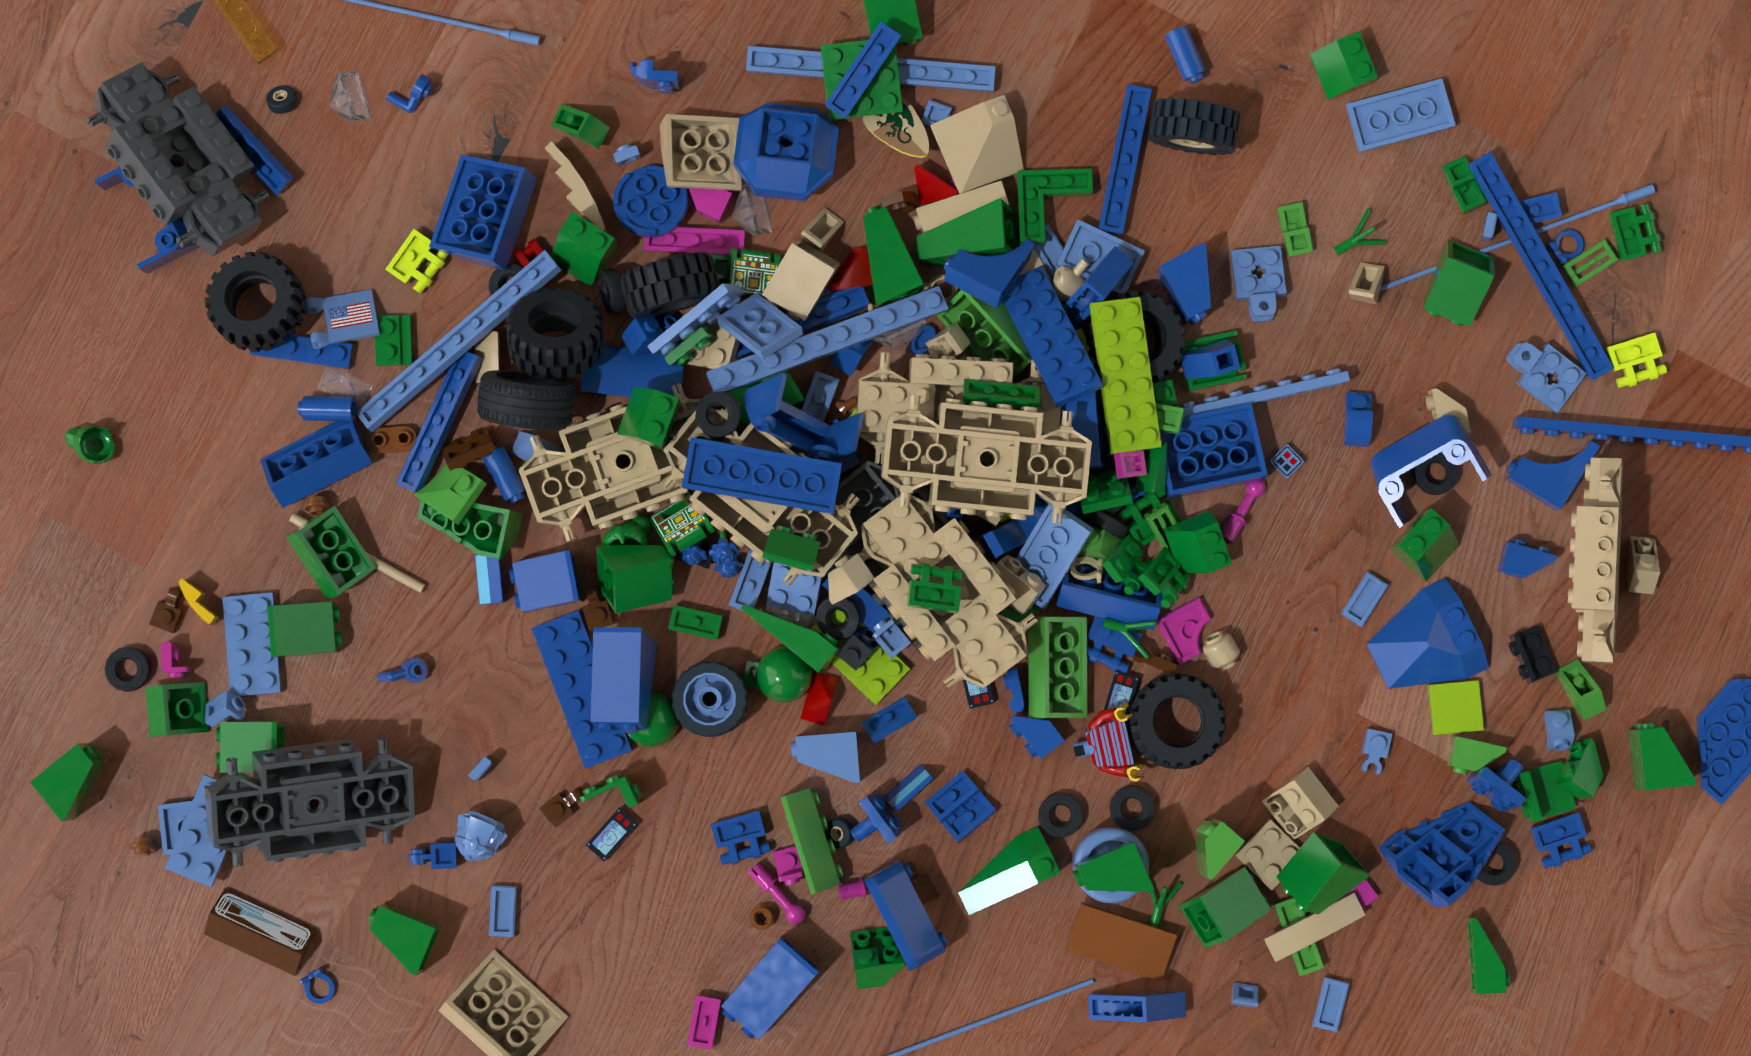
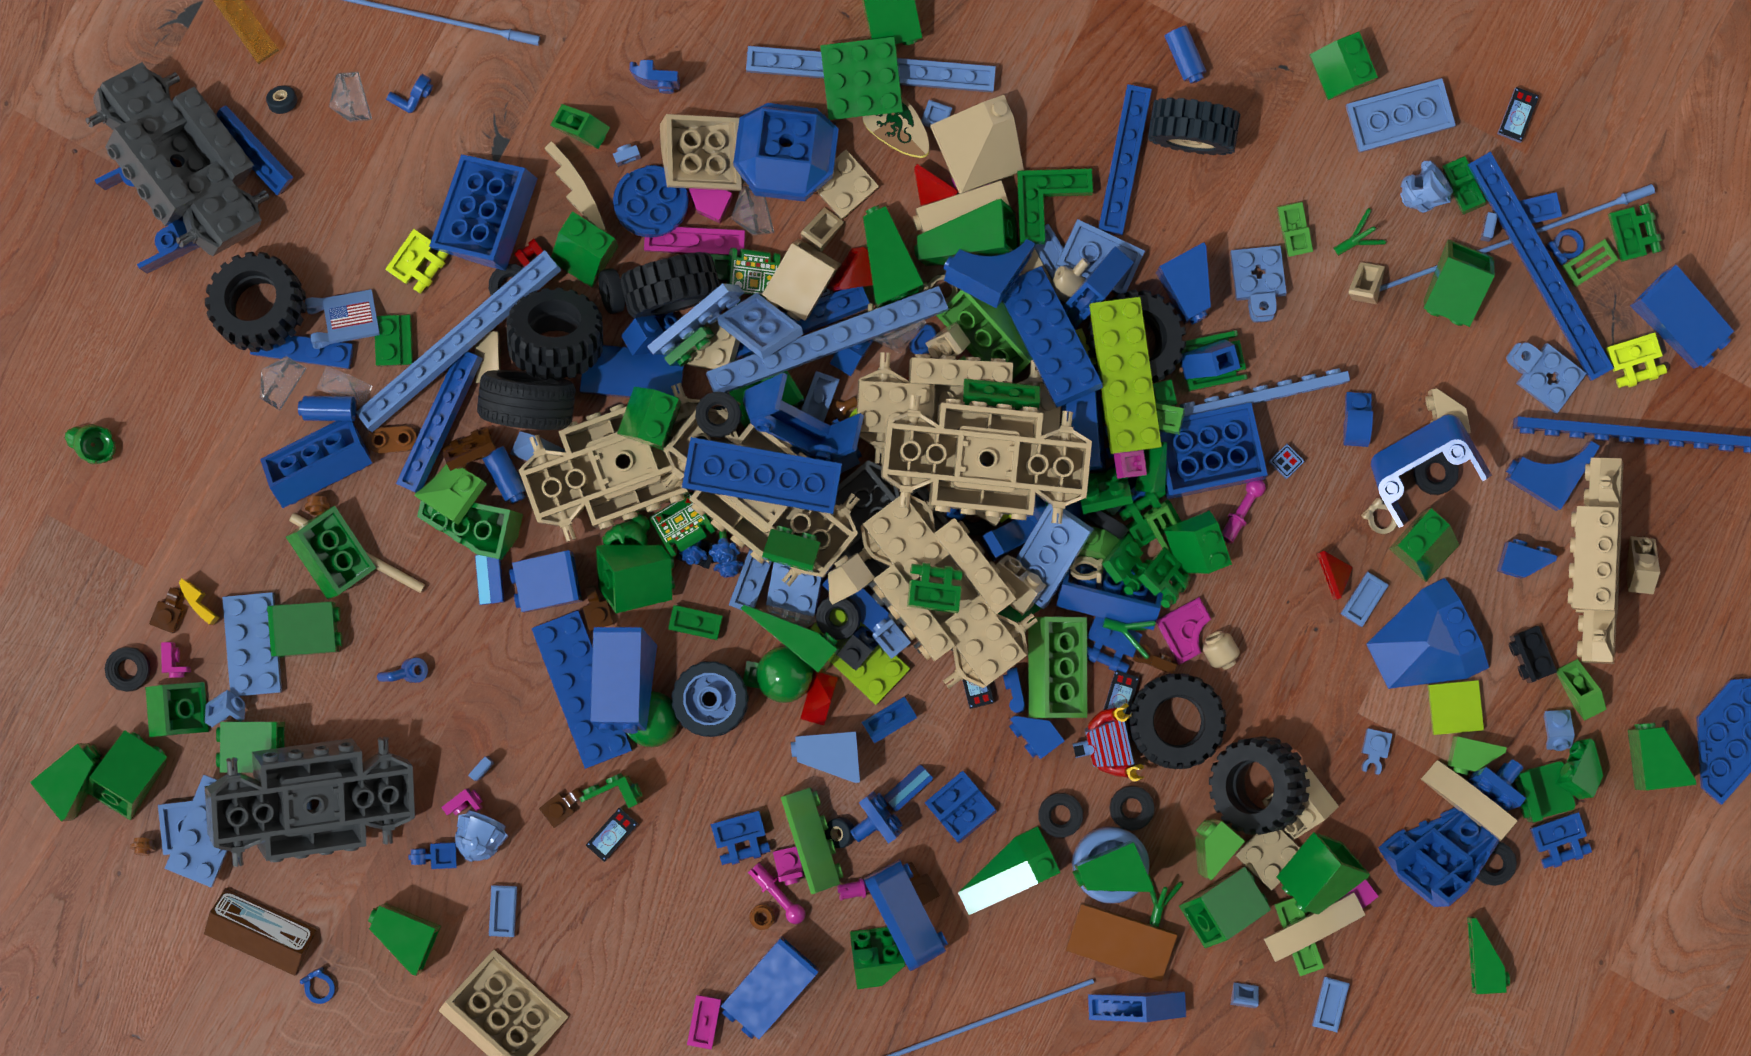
(127, 774): none -> green slope
(279, 381): none -> clear slope
(458, 804): none -> dark pink bracket
(848, 186): none -> tan plate
(863, 70): blue plate -> none
(899, 201): reddish brown plate -> none
(1230, 790): none -> black tyre
(1335, 573): none -> red slope
(1368, 514): none -> tan piece
(1426, 189): none -> medium blue helmet
(1469, 800): none -> tan slope
(1518, 114): none -> tile
(1683, 317): none -> blue slope

